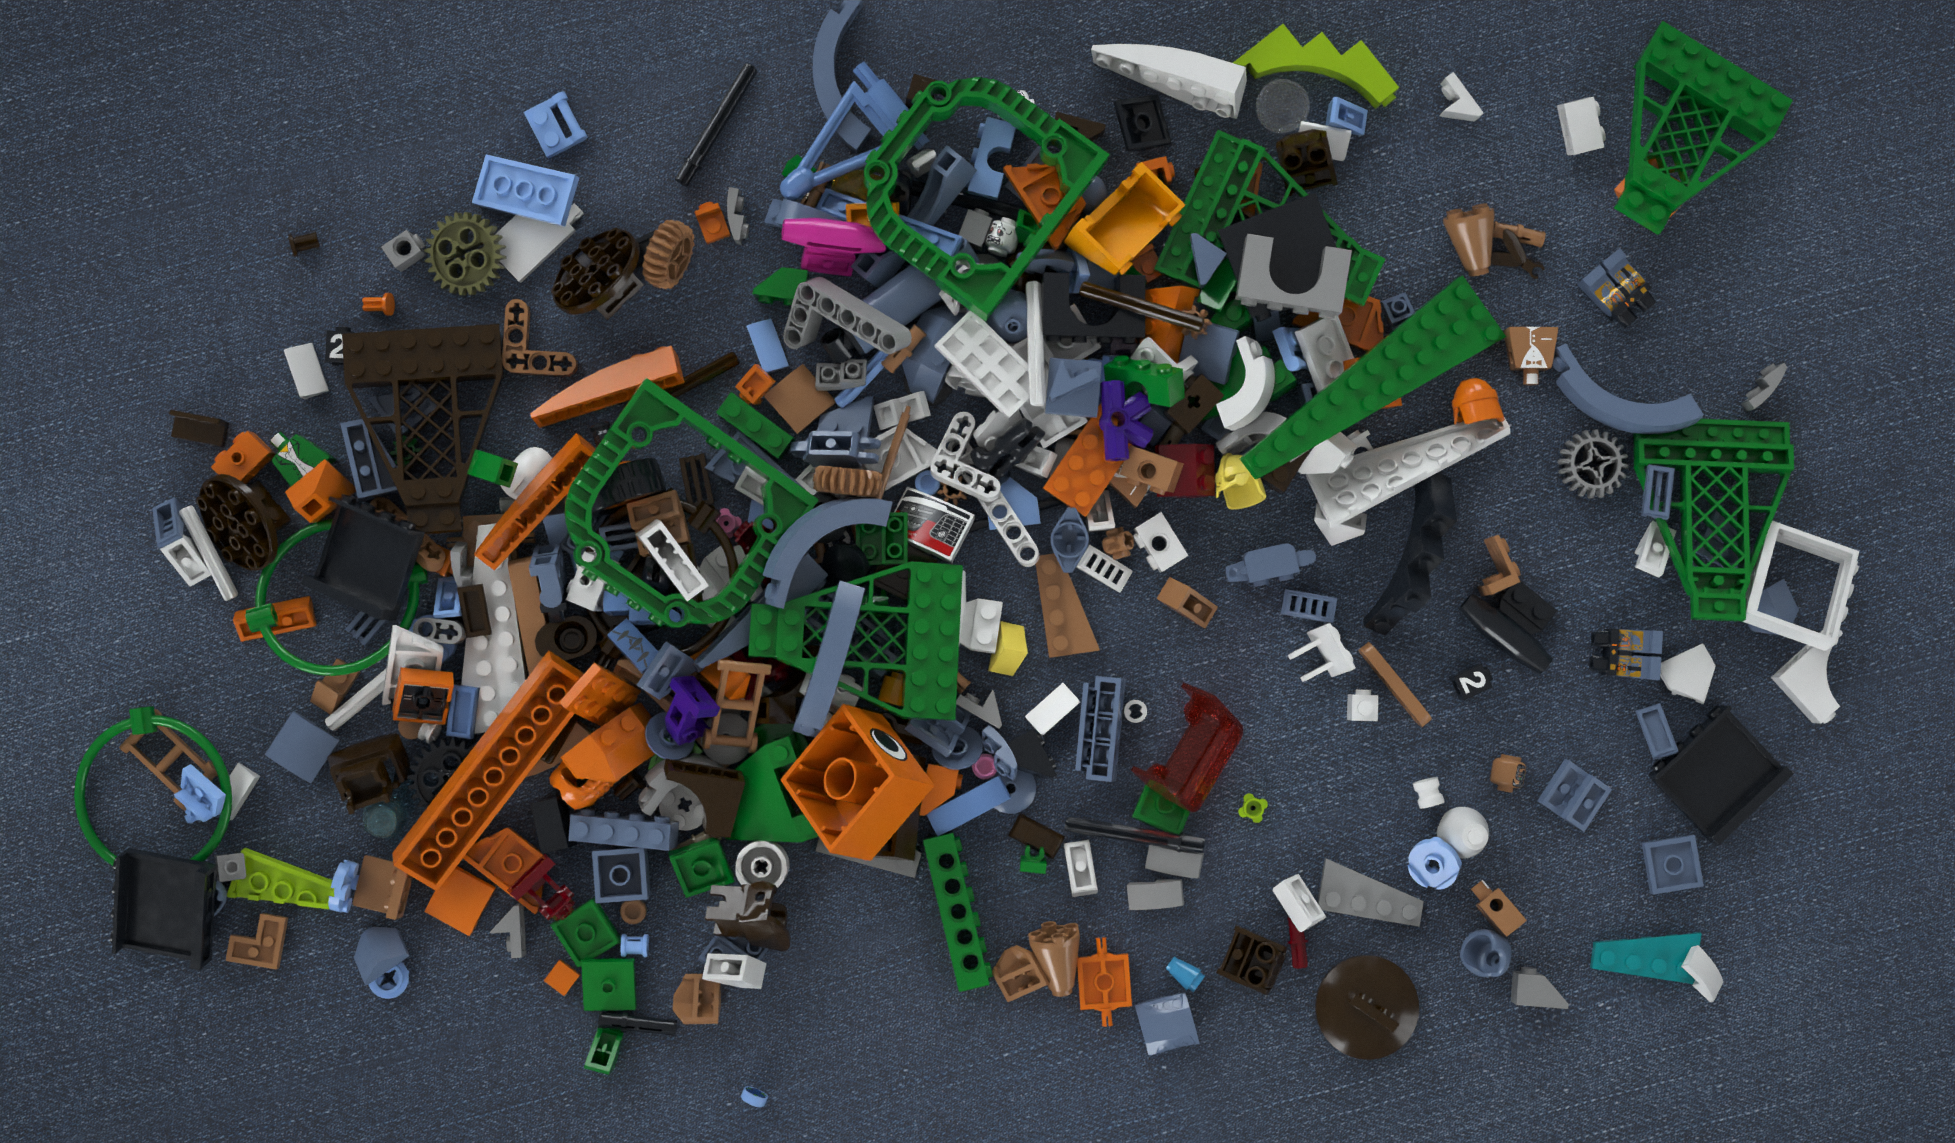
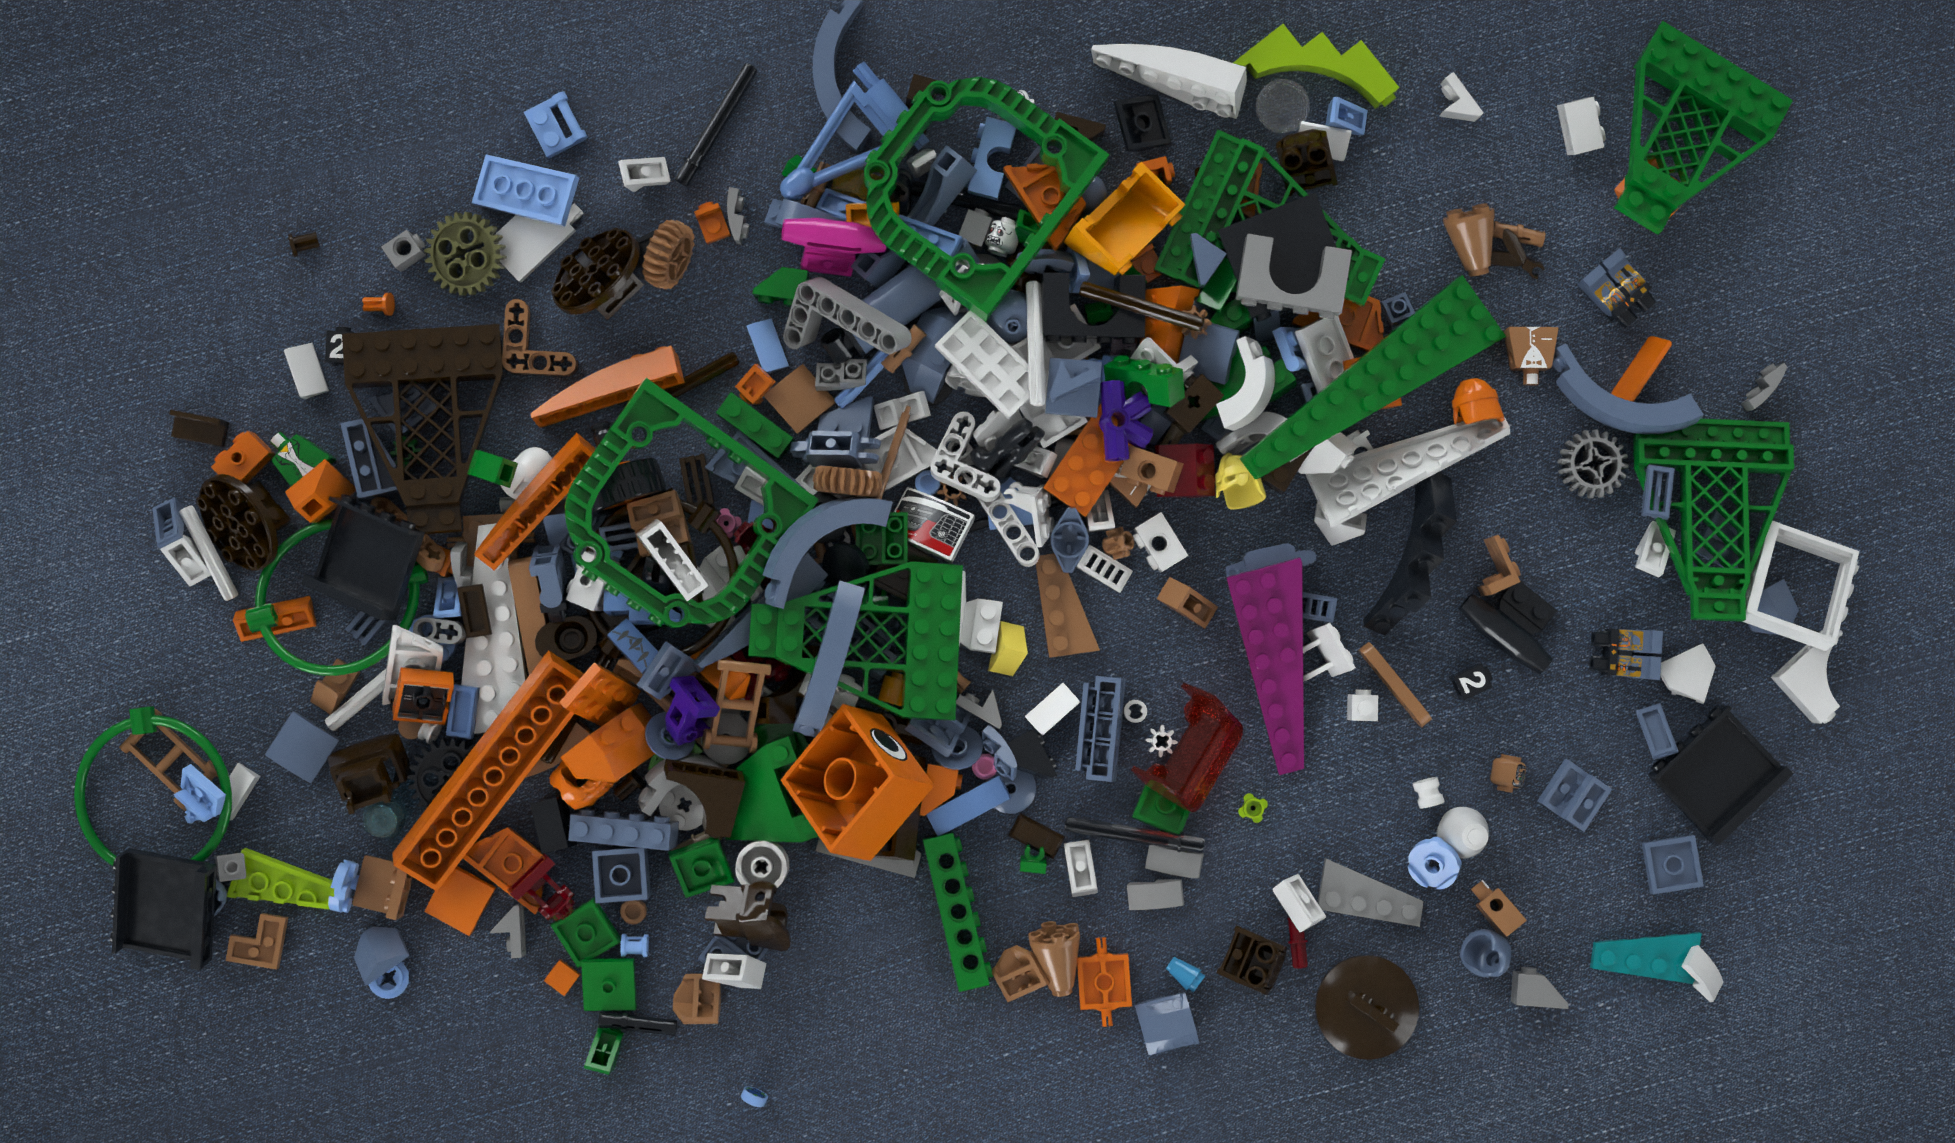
(644, 172): none -> white slope
(1036, 502): none -> white plate
(1097, 312): none -> green tile
(1168, 741): none -> white gear
(1271, 628): none -> magenta wing
(1641, 368): none -> orange slope

